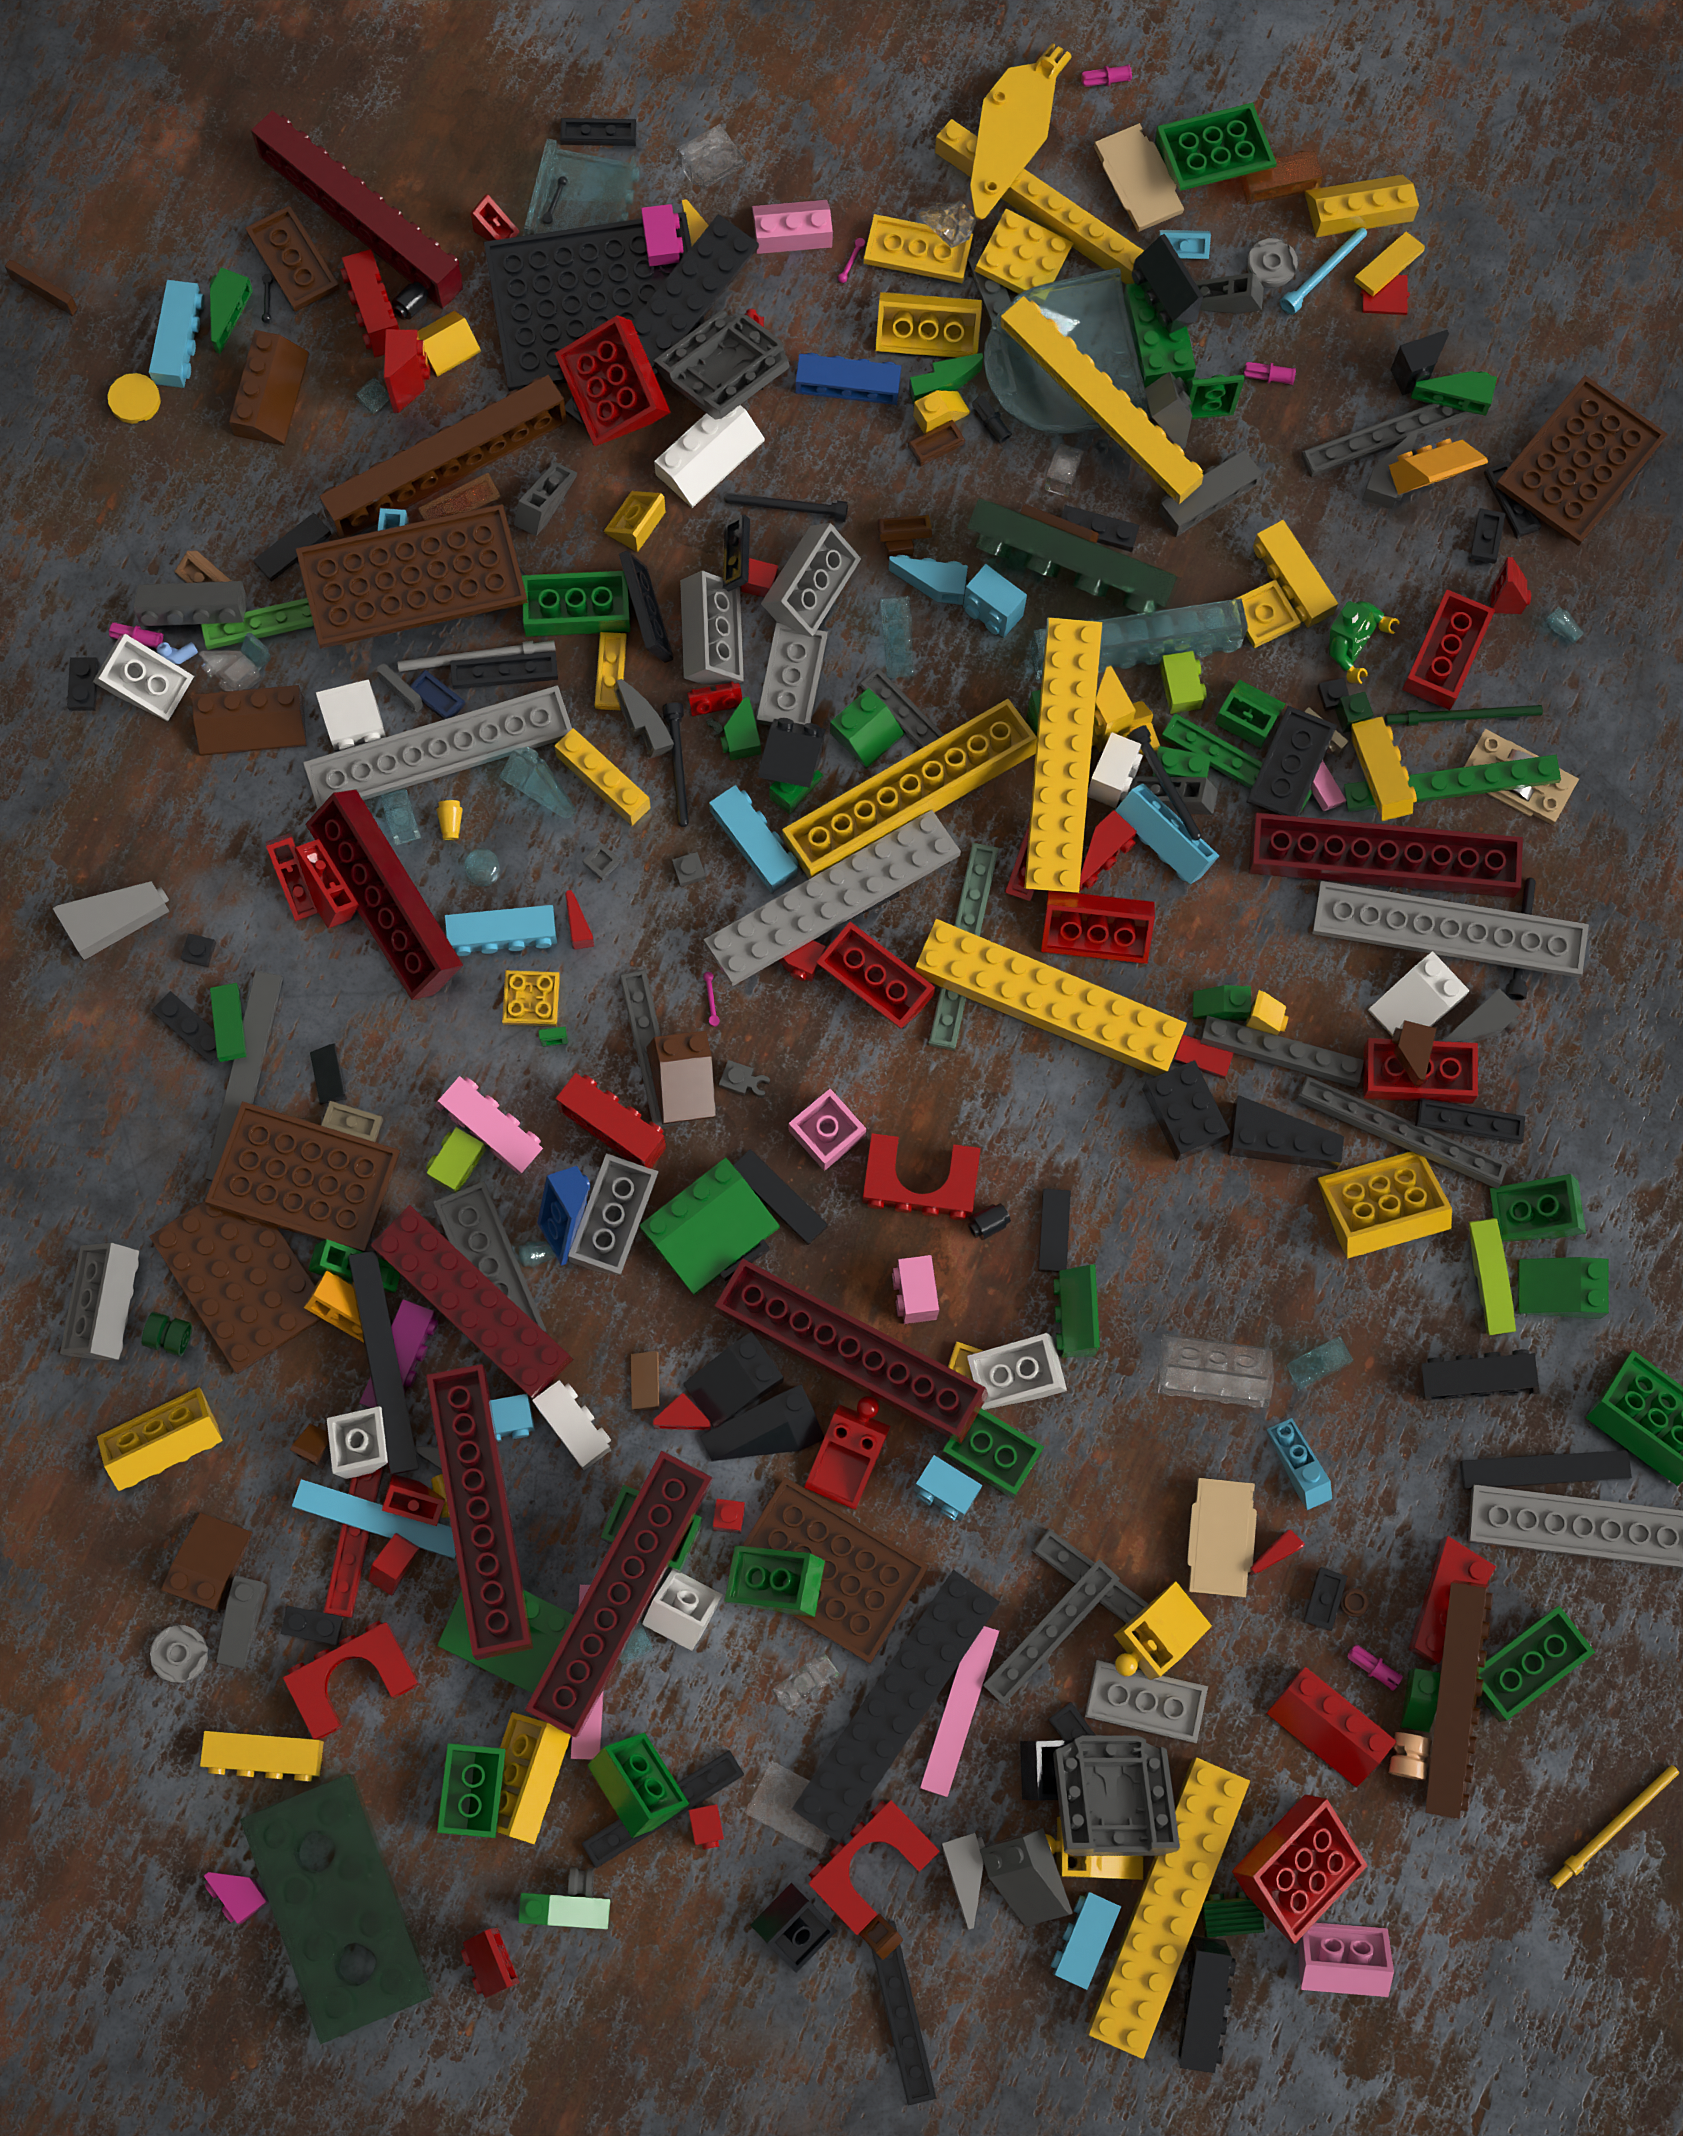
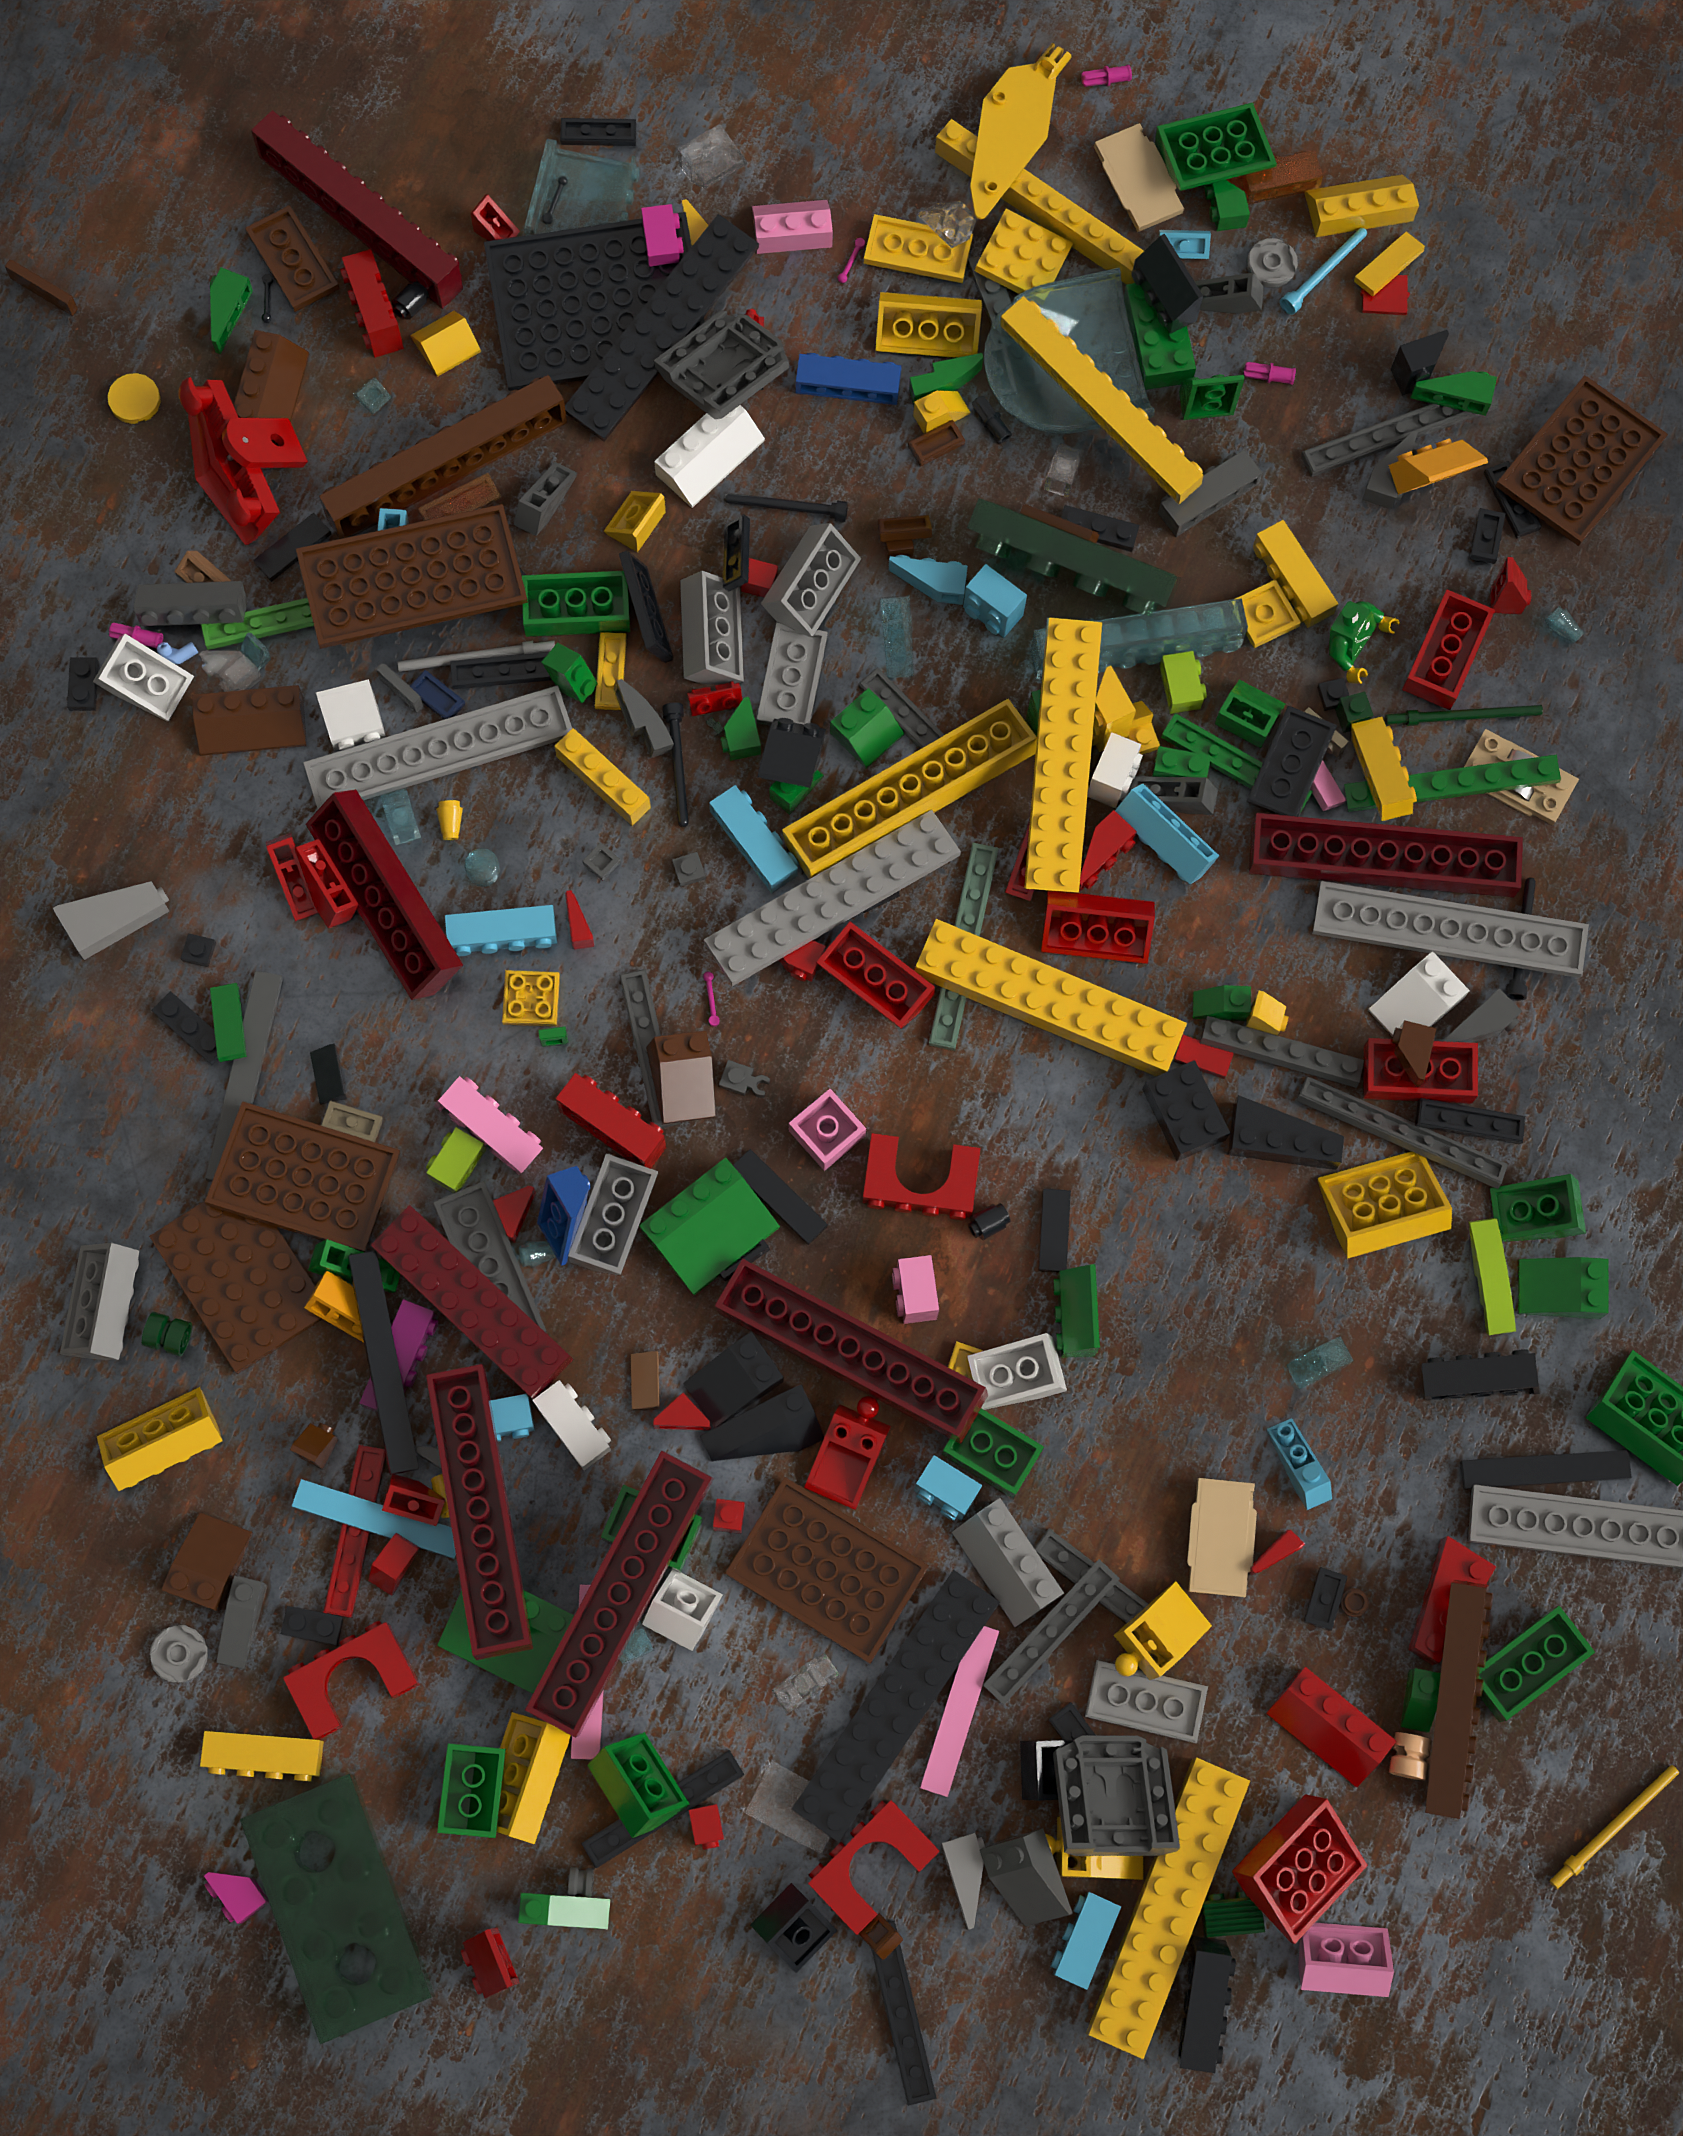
(176, 334): medium azure brick -> none
(231, 455): none -> red piece
(357, 1442): white slope -> none
(404, 367): red slope -> none
(514, 1209): none -> red slope
(534, 778): clear light blue slope -> none
(569, 672): none -> green brick
(612, 381): red slope -> none
(775, 1580): green slope -> none
(1007, 1562): none -> light grey slope
(1142, 736): black piece -> none
(1170, 407): dark grey slope -> none
(1215, 1371): clear slope -> none
(1228, 205): none -> green slope
(1374, 1667): dark pink axle -> none

